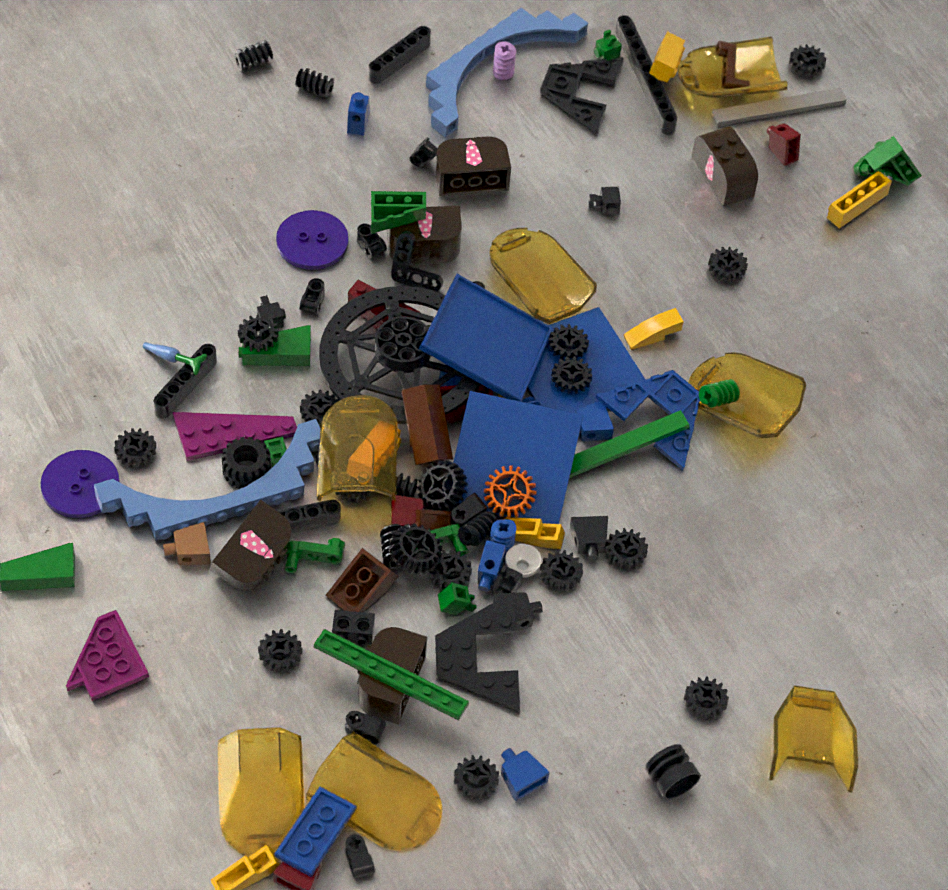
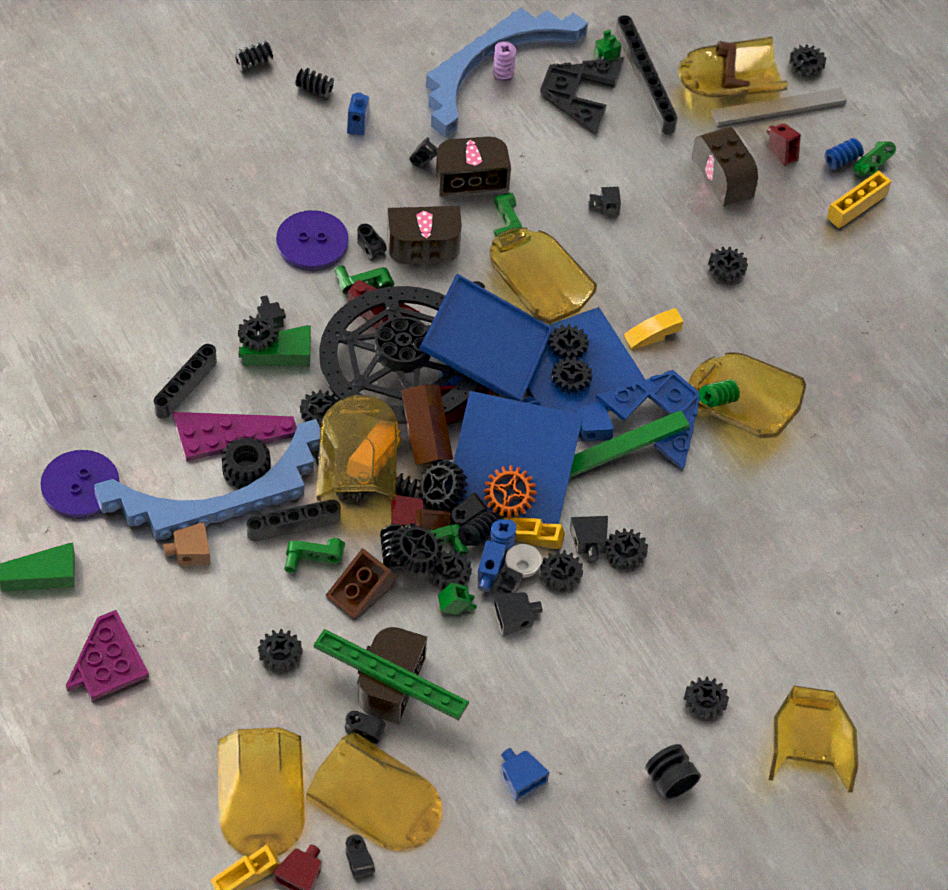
(137, 447): black gear -> none
(173, 355): piece -> none
(254, 549): dark brown brick -> none
(277, 449): green tile -> none
(313, 296): black piece -> none
(315, 831): blue tile -> none
(354, 622): black brick -> none
(377, 277): none -> green beam
(396, 209): green wedge -> none
(399, 54): black beam -> none
(405, 267): black beam -> none
(458, 653): black wing -> none
(479, 786): black gear -> none
(504, 205): none -> green beam
(668, 57): yellow brick -> none
(843, 153): none -> blue piece
(893, 162): green wedge -> none

